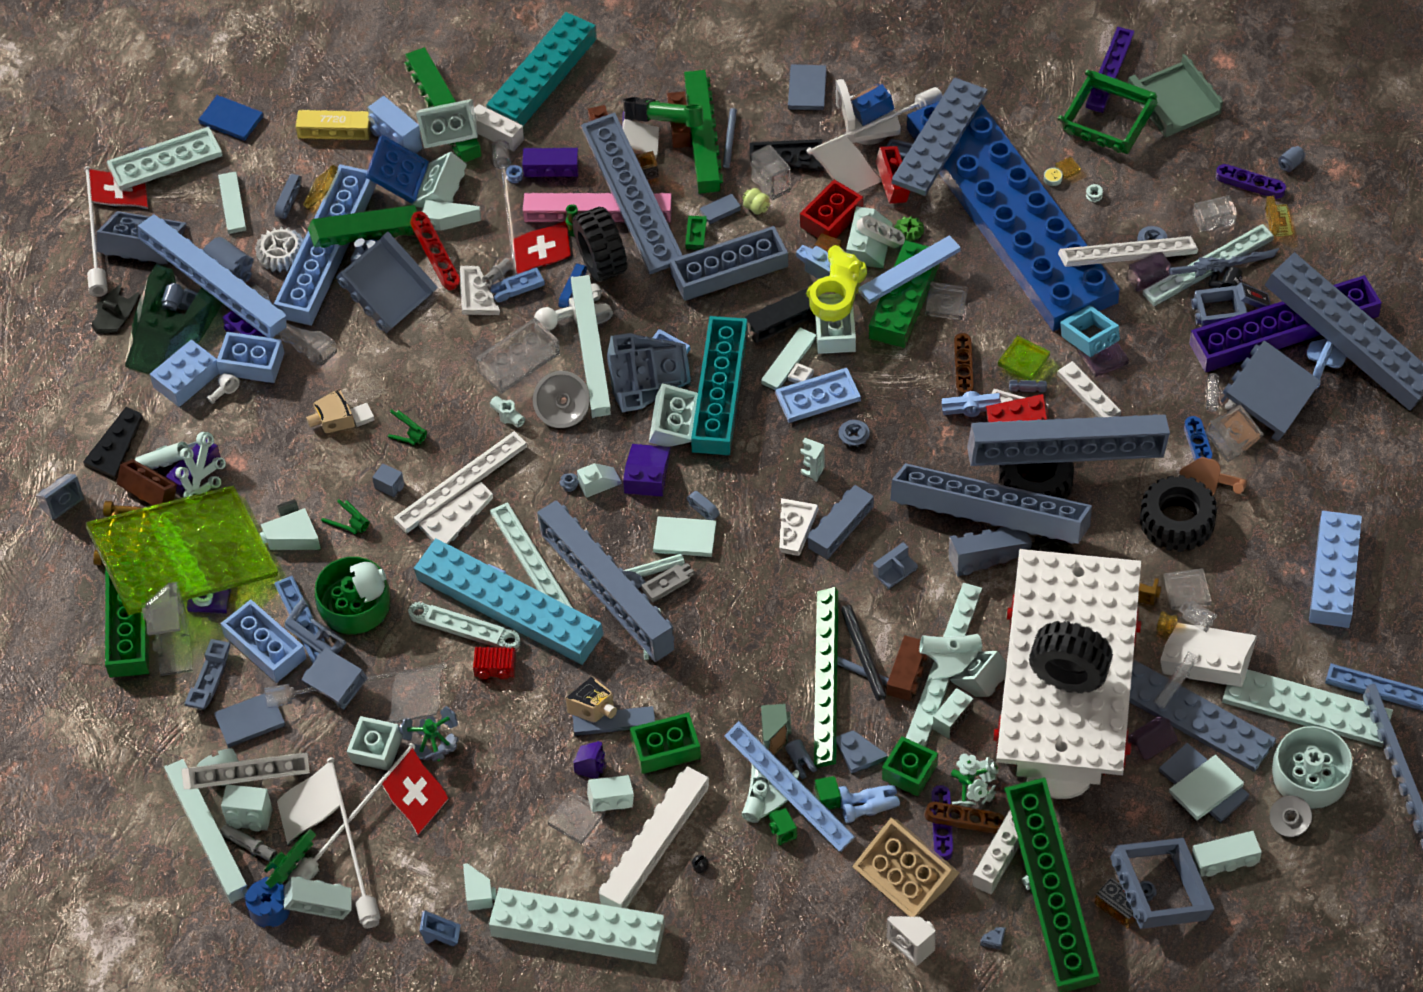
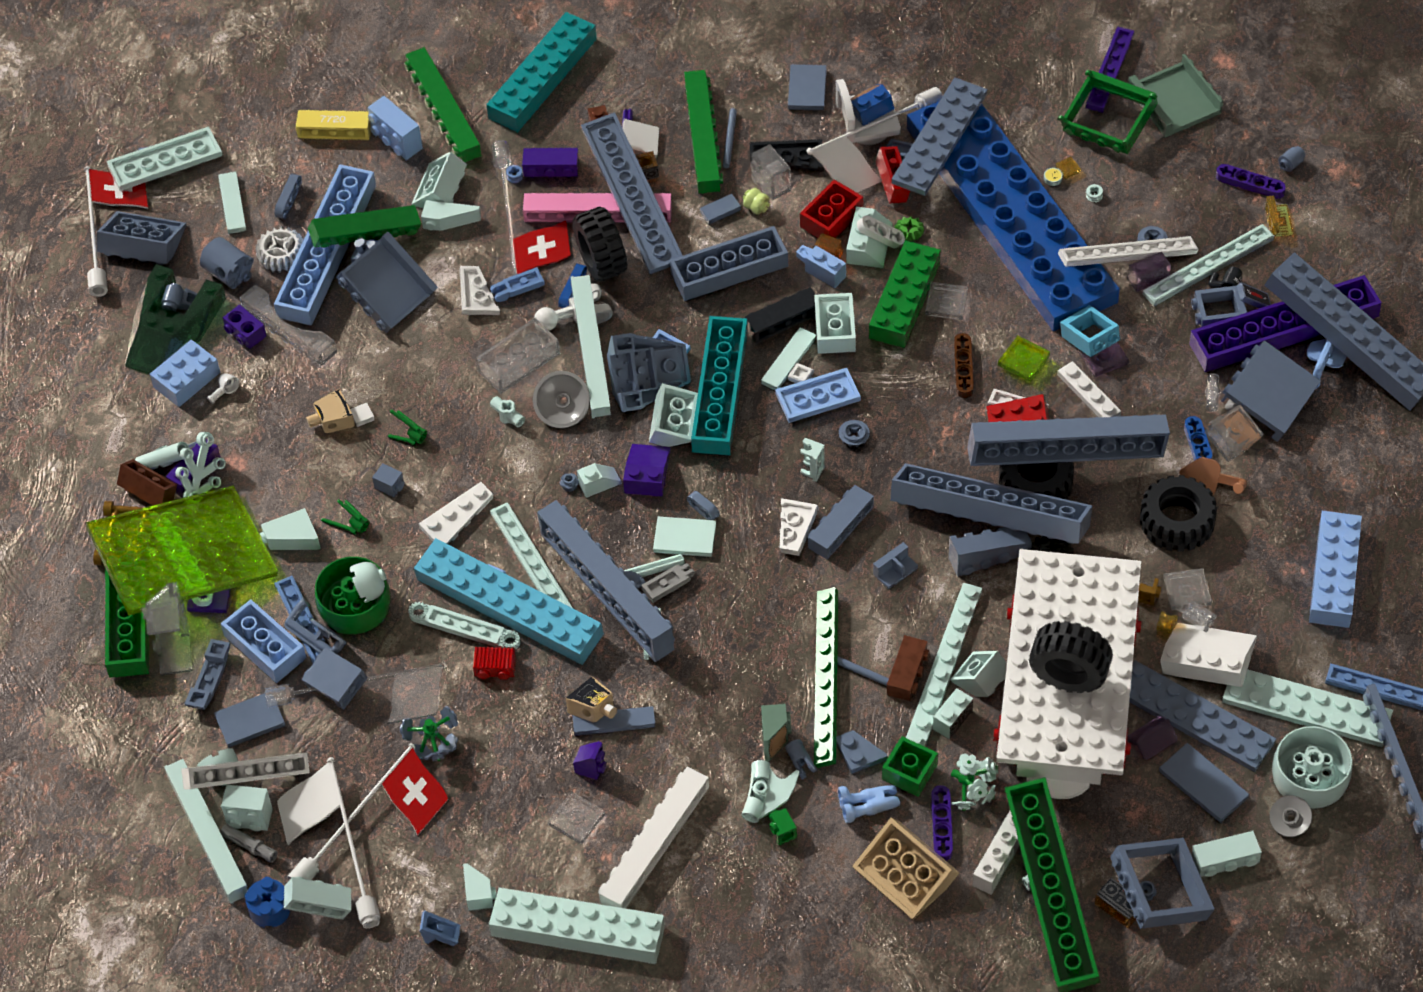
(60, 496): sand blue slope -> none
(113, 311): pearl dark grey shield -> none
(114, 444): black wing -> none
(212, 276): light blue brick -> none
(230, 118): blue tile -> none
(250, 357): light blue brick -> none
(285, 864): green plate -> none
(287, 507): pearl dark grey tile -> none
(320, 186): clear yellow tile -> none
(374, 743): light aqua brick -> none
(397, 169): blue plate -> none
(434, 258): red beam -> none
(447, 123): light aqua slope -> none
(460, 482): white plate -> none
(497, 127): white brick -> none
(497, 272): light grey pin -> none
(572, 210): green pin -> none
(610, 793): light aqua brick -> none
(649, 109): green piece -> none
(665, 743): green brick -> none
(679, 131): copper brick -> none
(696, 232): green plate -> none
(702, 866): black hinge -> none
(790, 786): light blue plate -> none
(828, 792): green panel -> none
(844, 279): neon yellow animal -> none
(863, 652): black axle -> none
(909, 269): light blue tile -> none
(912, 937): white slope -> none
(950, 653): light aqua pin -> none
(964, 813): reddish brown beam -> none
(970, 403): light blue piece -> none
(994, 938): sand blue tile -> none
(1027, 386): sand blue axle -> none
(1182, 672): clear pin -> none
(1206, 787): light aqua tile -> none
(1214, 213): clear brick -> none
(1214, 264): sand blue sword -> none

